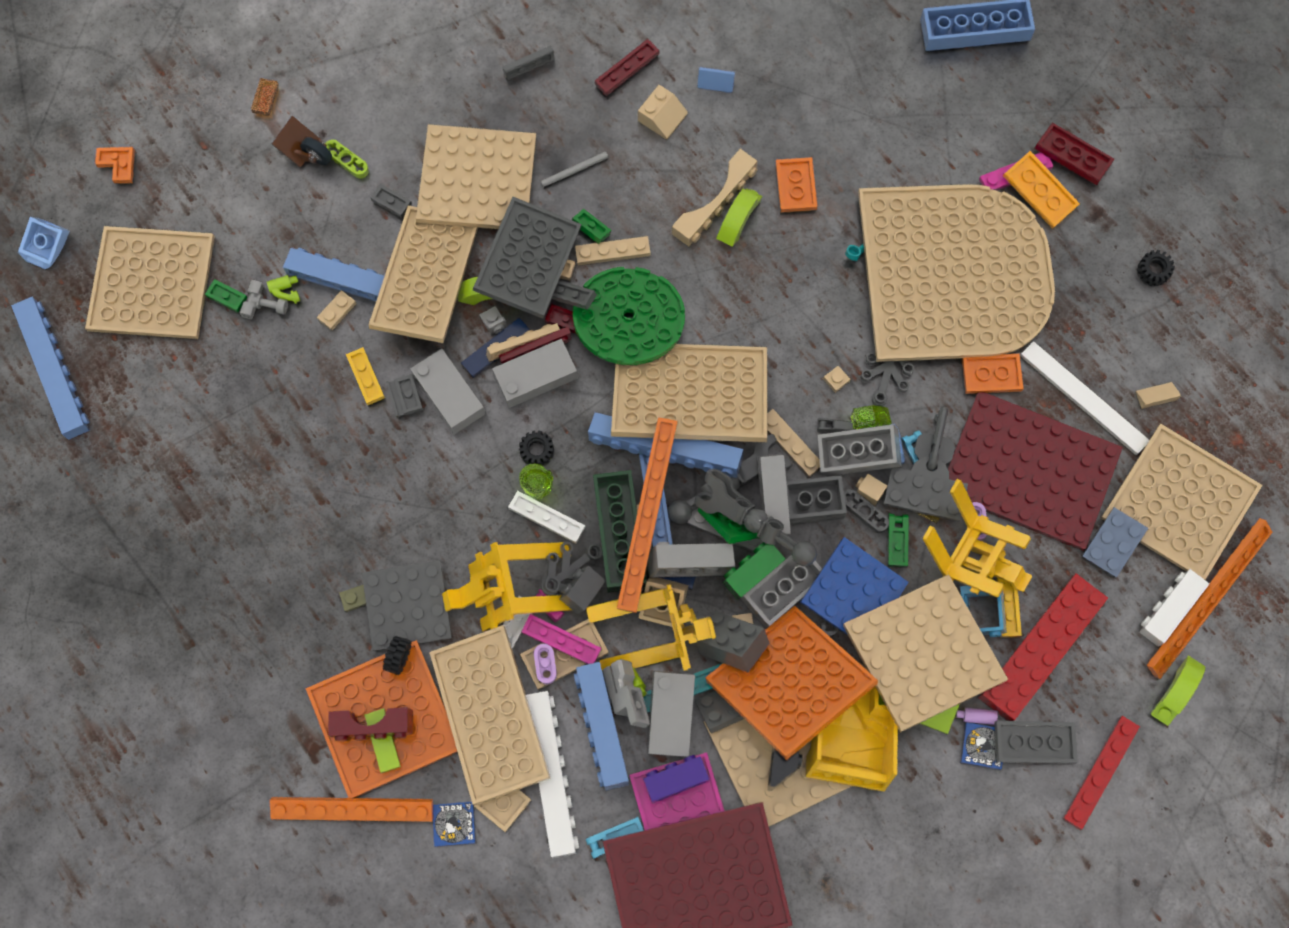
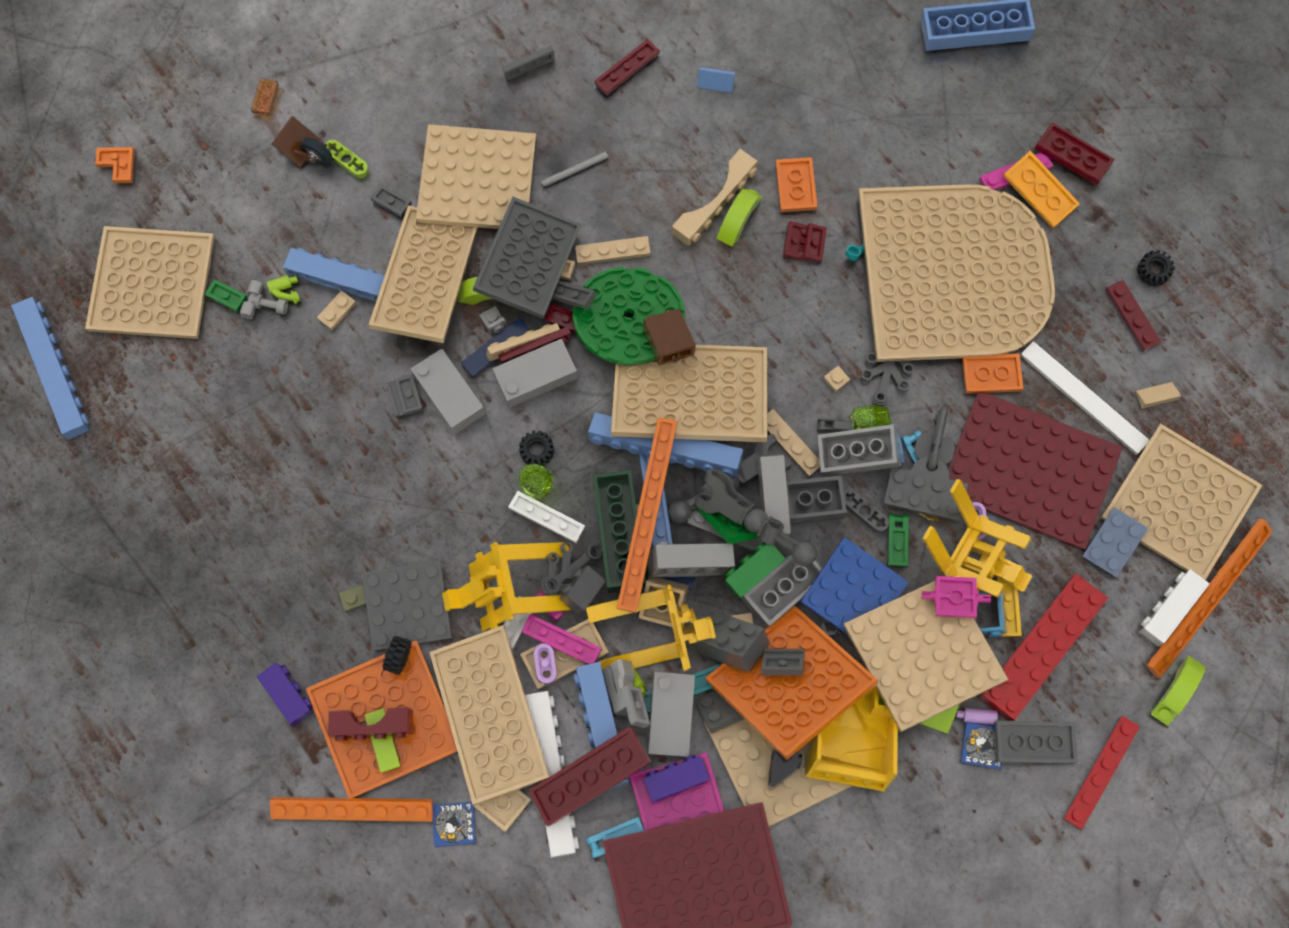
(42, 242): light blue slope -> none
(285, 694): none -> dark purple brick
(365, 376): yellow plate -> none
(589, 776): none -> dark red plate
(592, 226): green plate -> none
(662, 112): tan slope -> none
(669, 336): none -> reddish brown brick
(783, 662): none -> dark grey plate
(804, 242): none -> dark red slope
(871, 489): tan brick -> none
(955, 597): none -> dark pink plate
(1133, 316): none -> dark red plate

